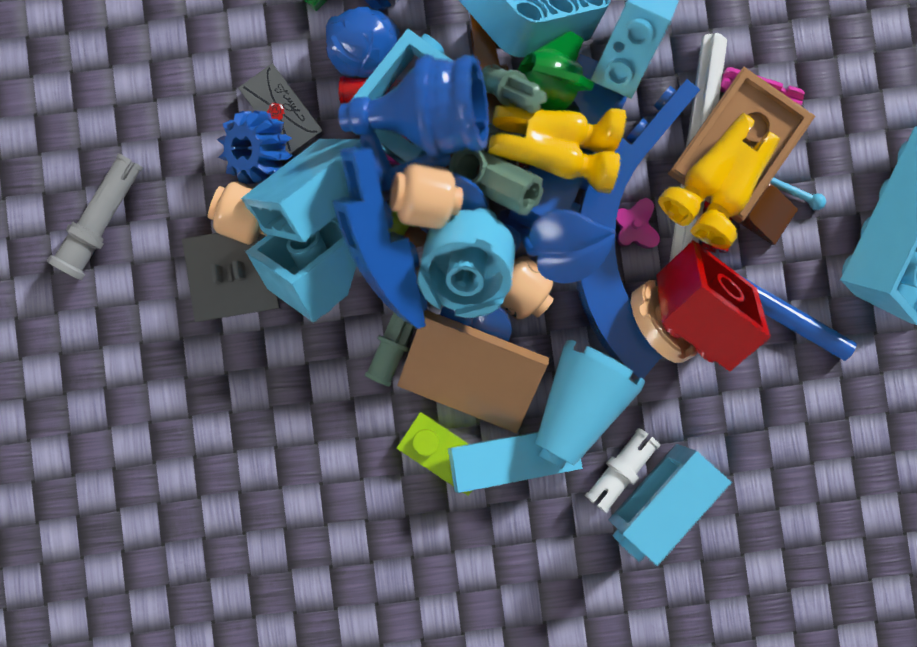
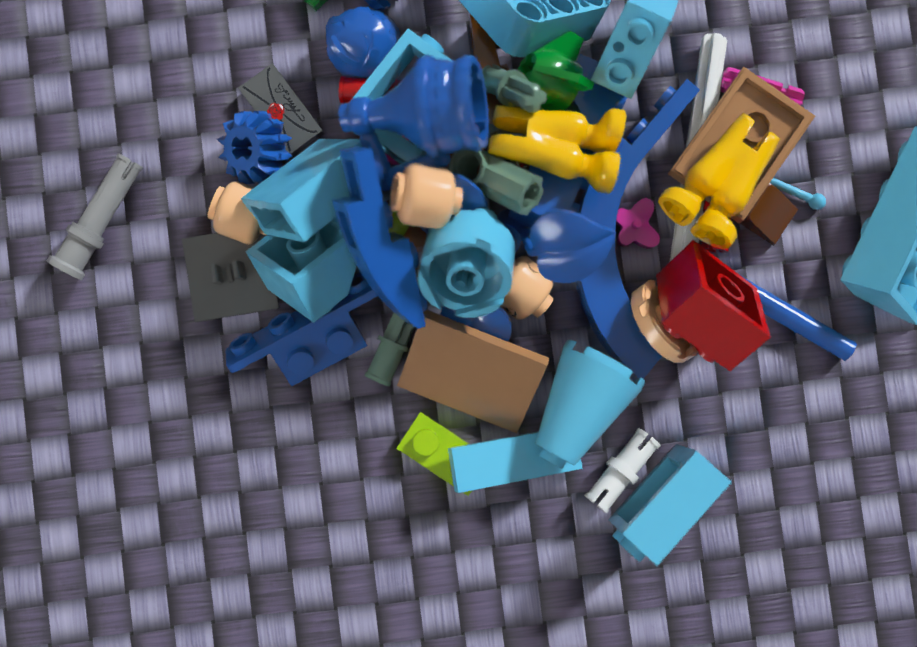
(305, 346): none -> blue bracket

